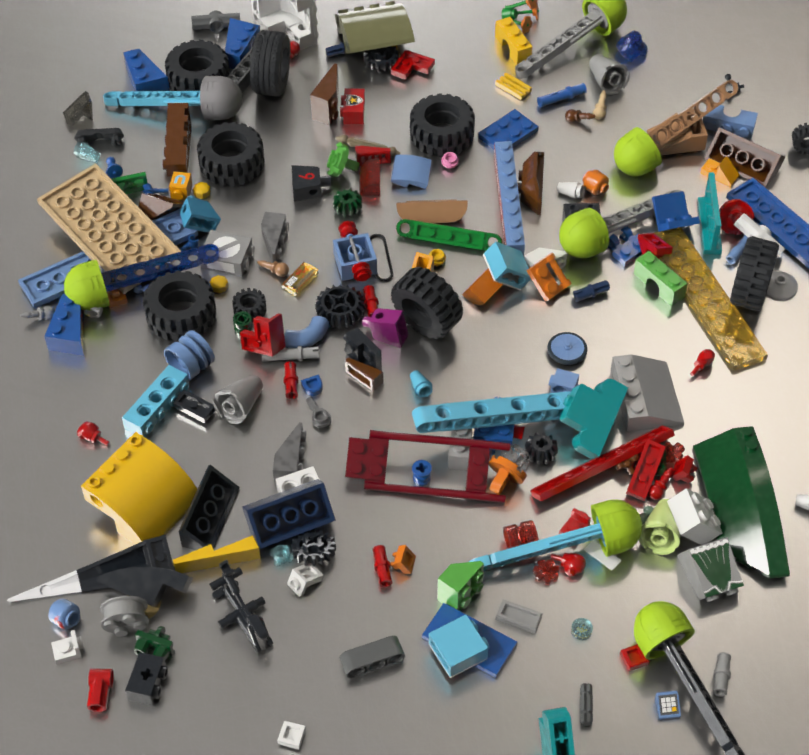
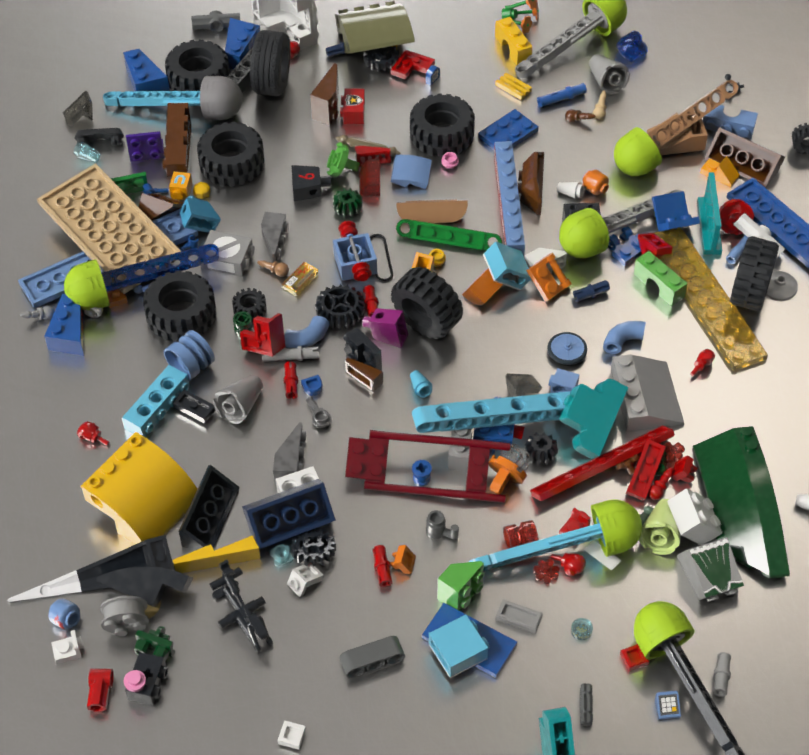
(113, 170): blue piece -> none
(134, 680): none -> bright pink plate
(145, 146): none -> dark purple bracket
(219, 284): yellow tile -> none
(432, 74): none -> blue tile
(437, 528): none -> dark grey piece
(521, 384): none -> clear smoke slope
(622, 333): none -> medium blue cylinder

